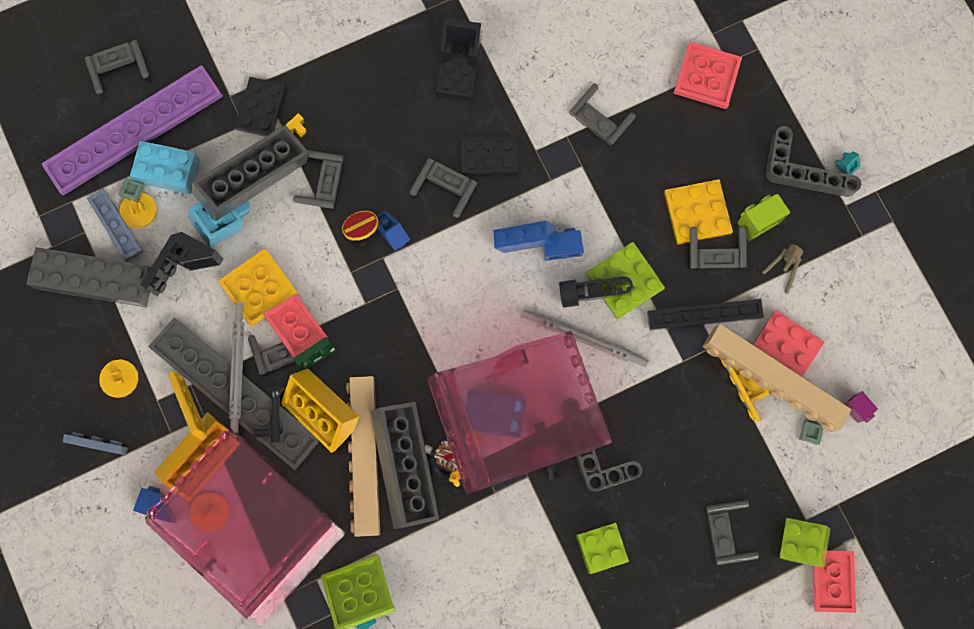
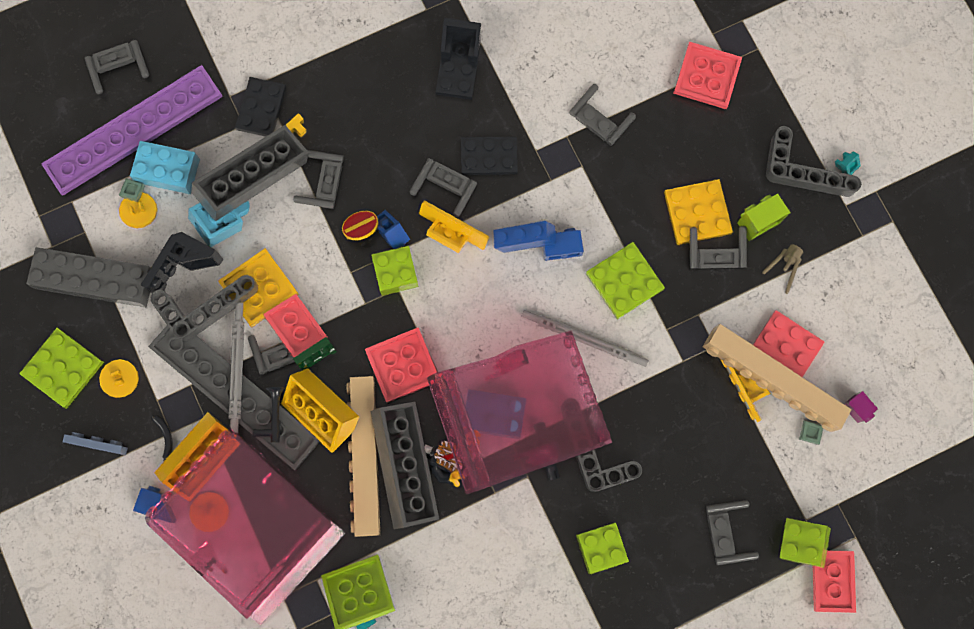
(61, 368): none -> lime plate
(114, 225): sand blue plate -> none
(166, 433): none -> black piece
(187, 405): yellow tile -> none
(204, 309): none -> dark grey beam
(395, 270): none -> lime brick
(401, 364): none -> coral plate
(450, 230): none -> yellow bracket
(574, 293): black beam -> none
(705, 314): black plate -> none

